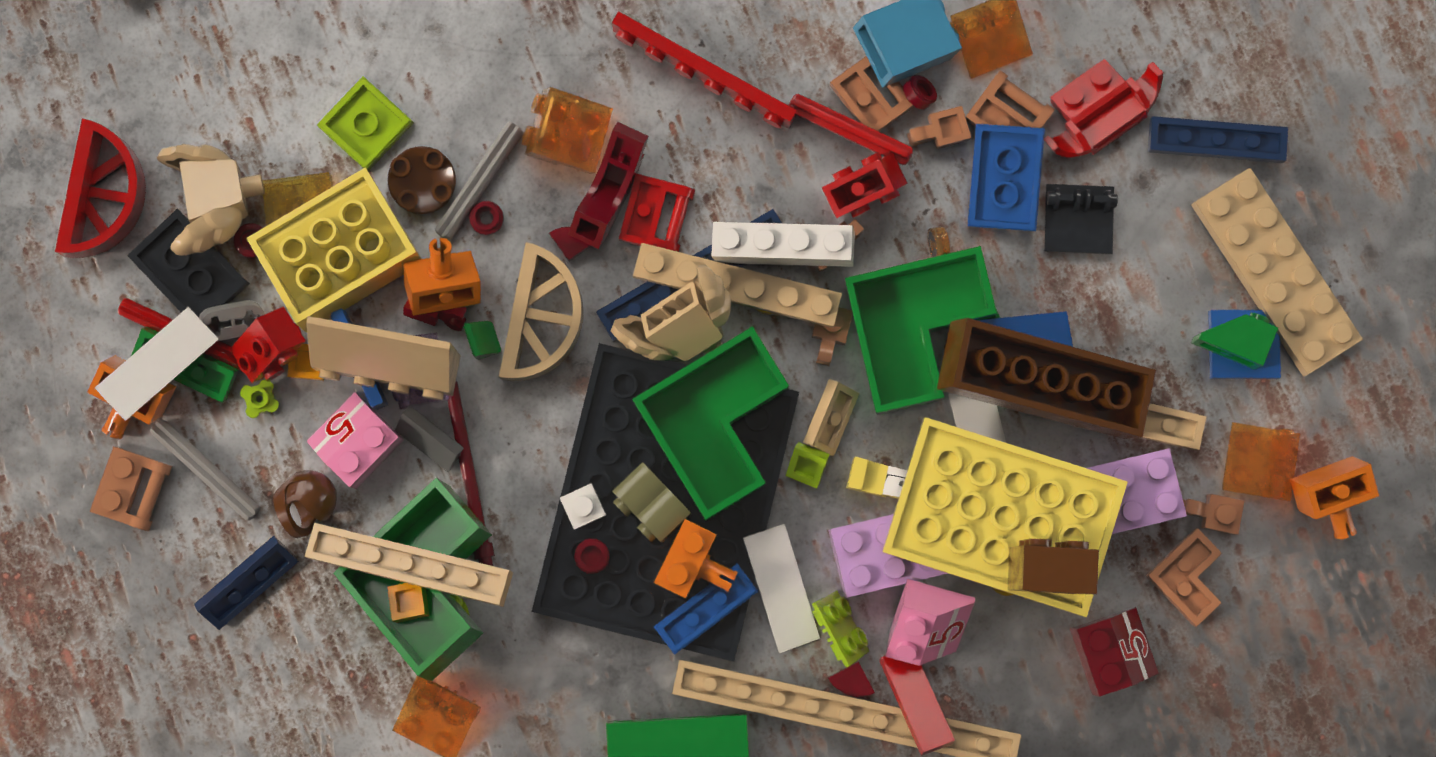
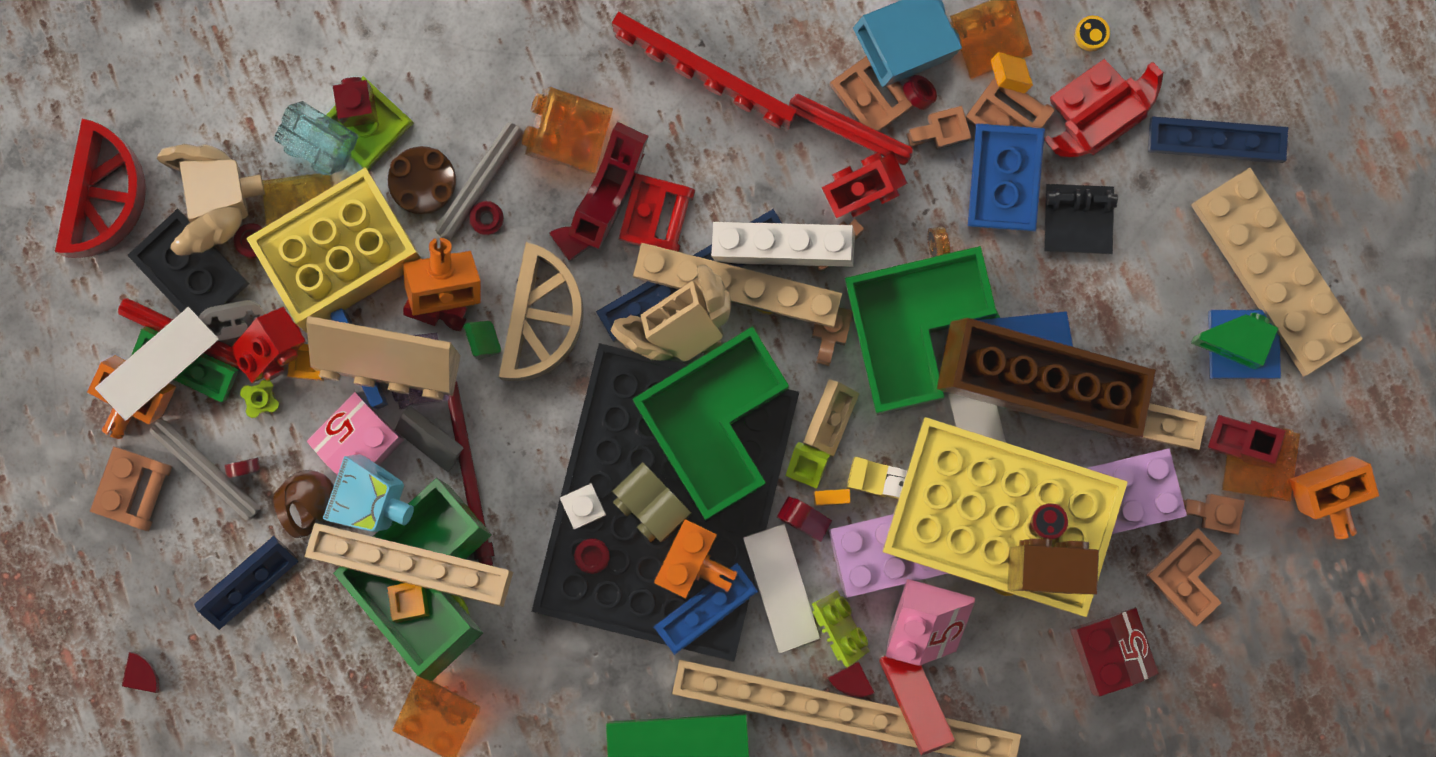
(140, 674): none -> dark red tile
(242, 467): none -> dark red tile
(315, 138): none -> clear light blue brick
(355, 102): none -> dark red brick
(366, 496): none -> medium azure torso
(804, 518): none -> dark red piece
(831, 497): none -> light orange tile
(1011, 72): none -> light orange tile
(1049, 521): none -> tile
(1092, 33): none -> tile
(1251, 442): none -> dark red brick

